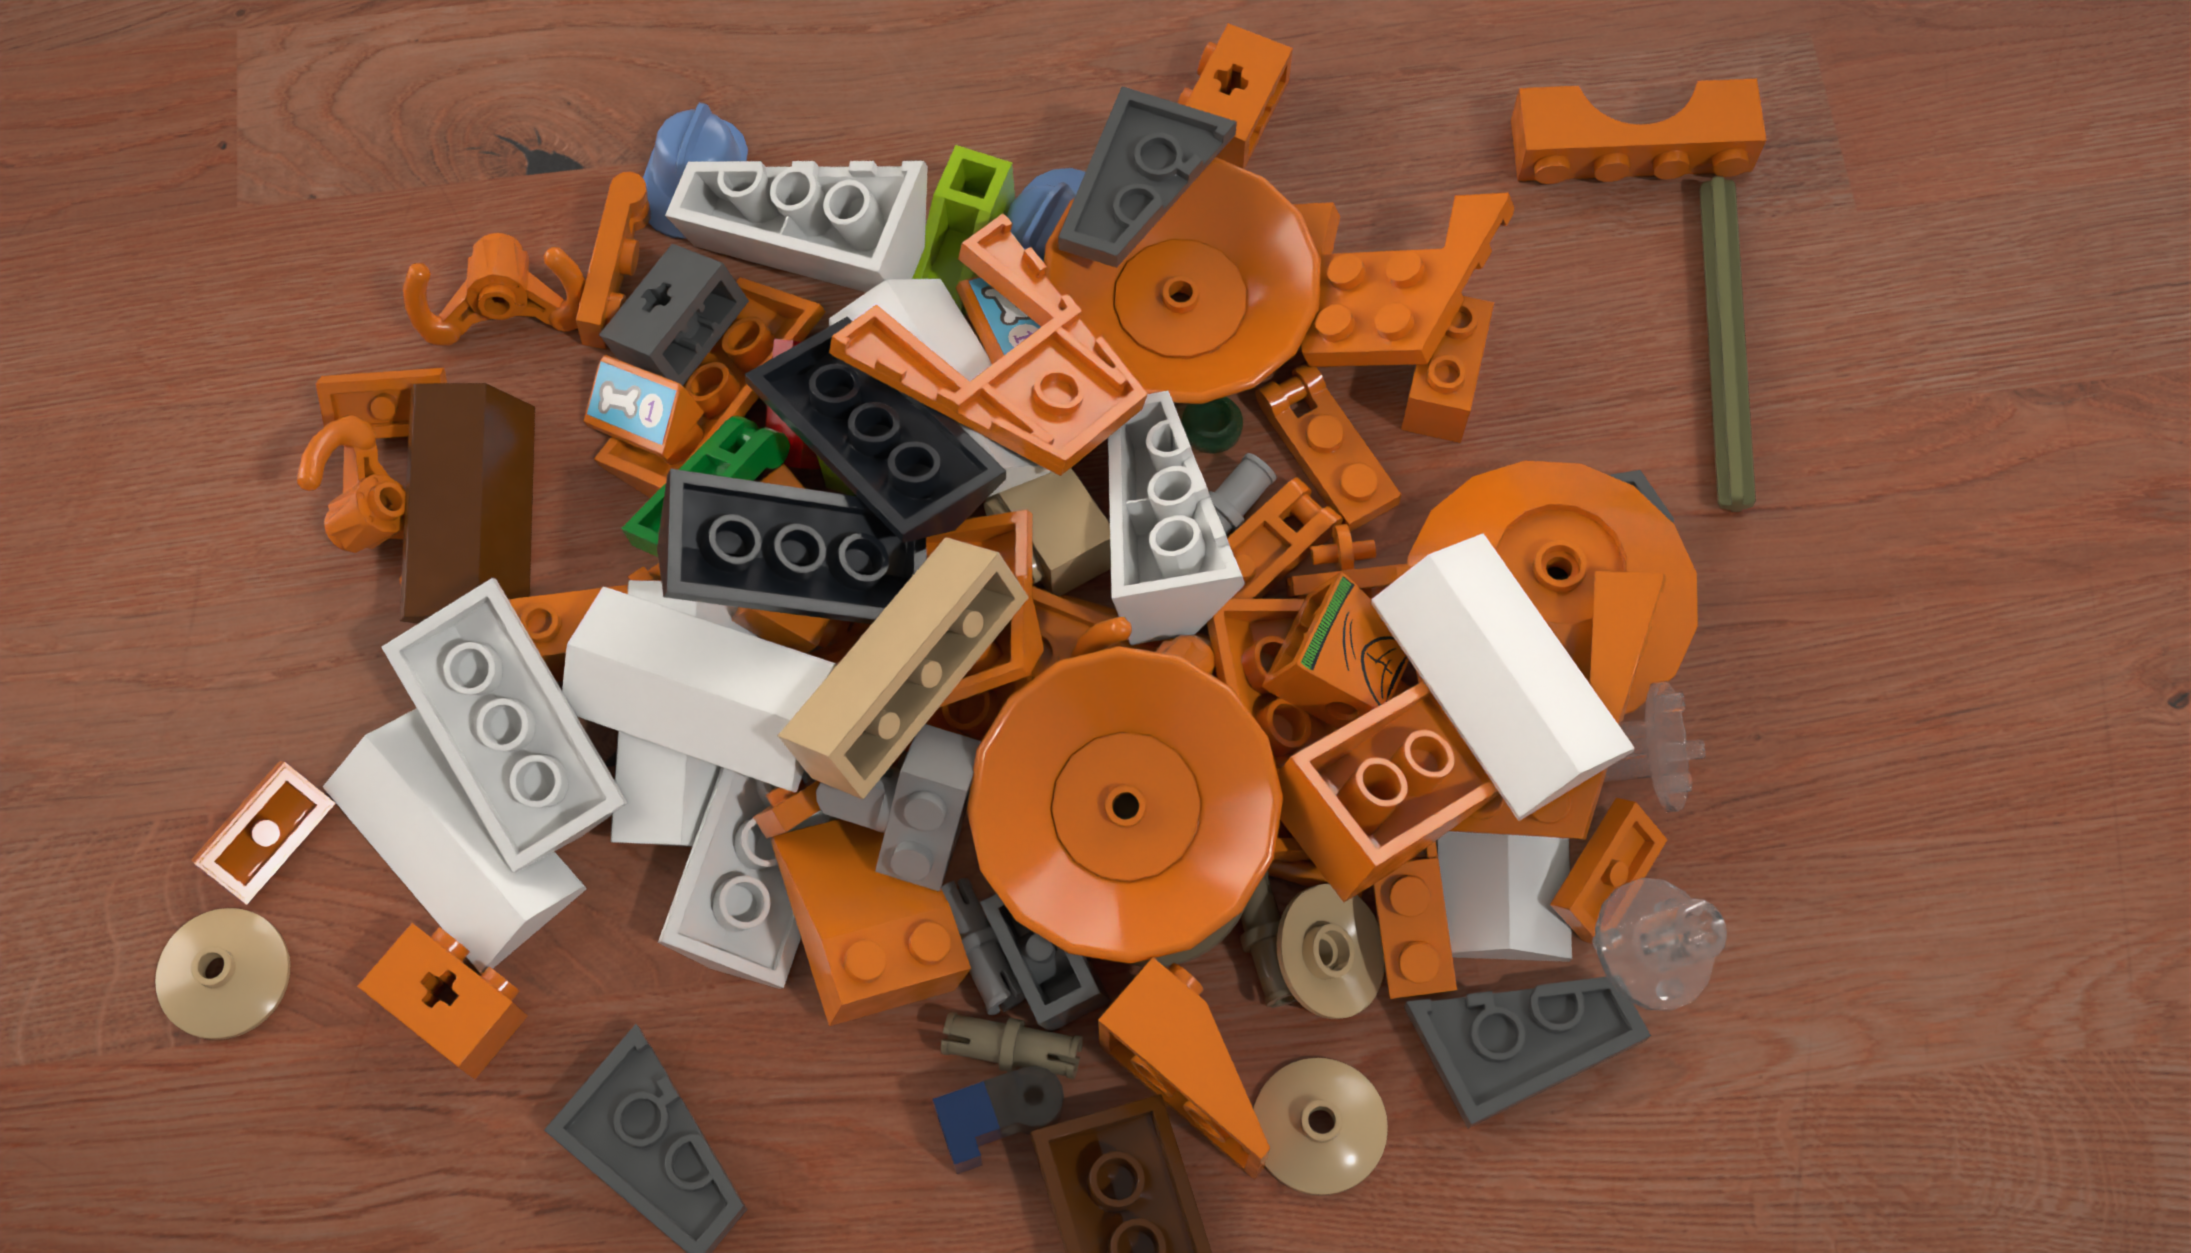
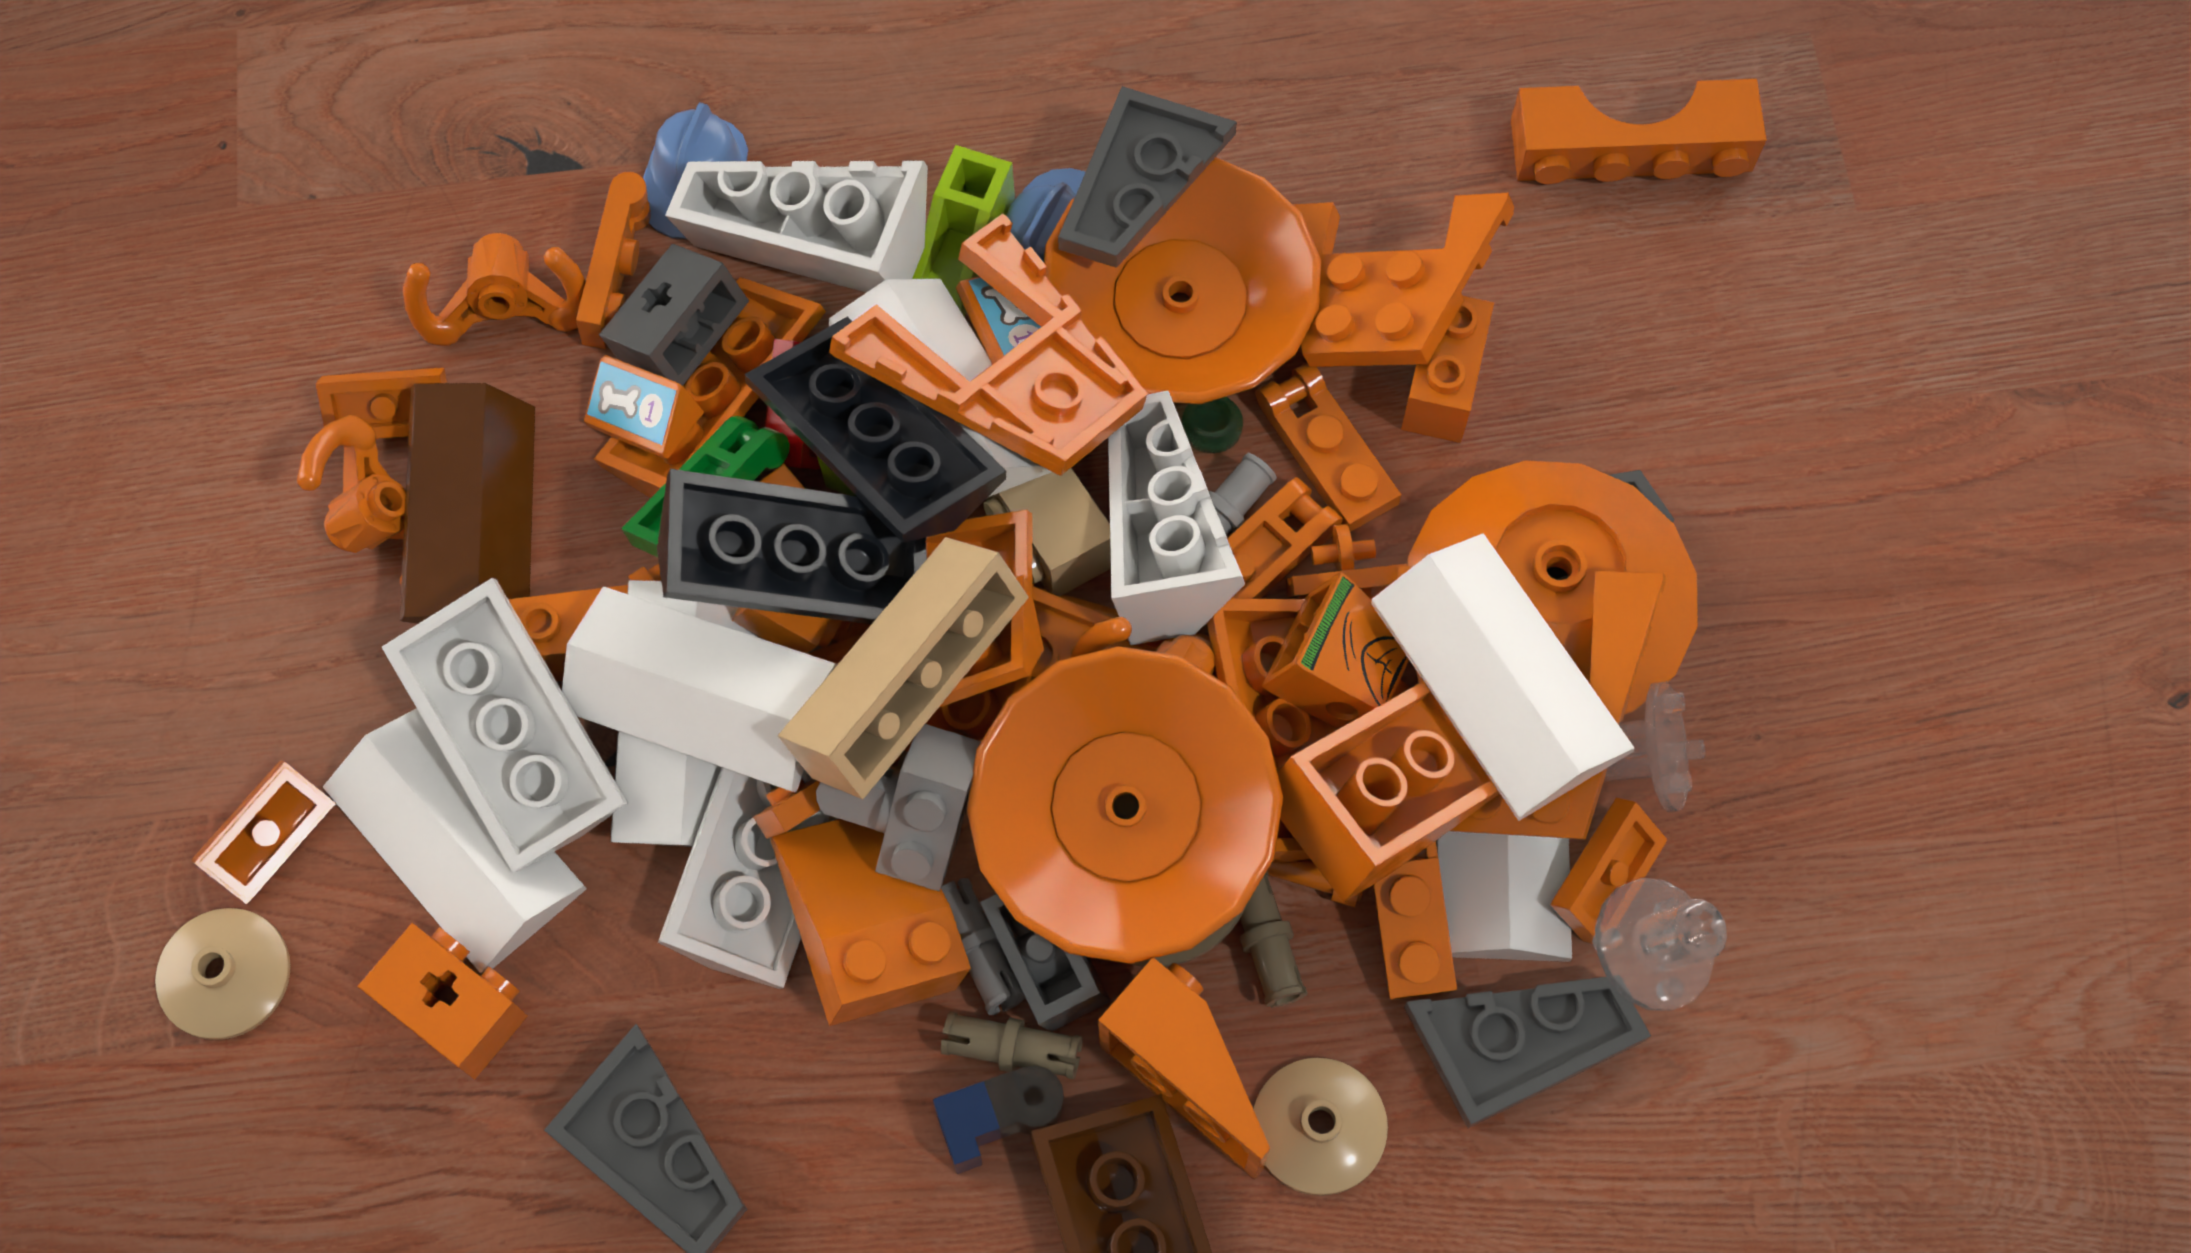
(1241, 82): orange brick -> none
(1330, 952): tan dish -> none
(1727, 345): olive axle -> none

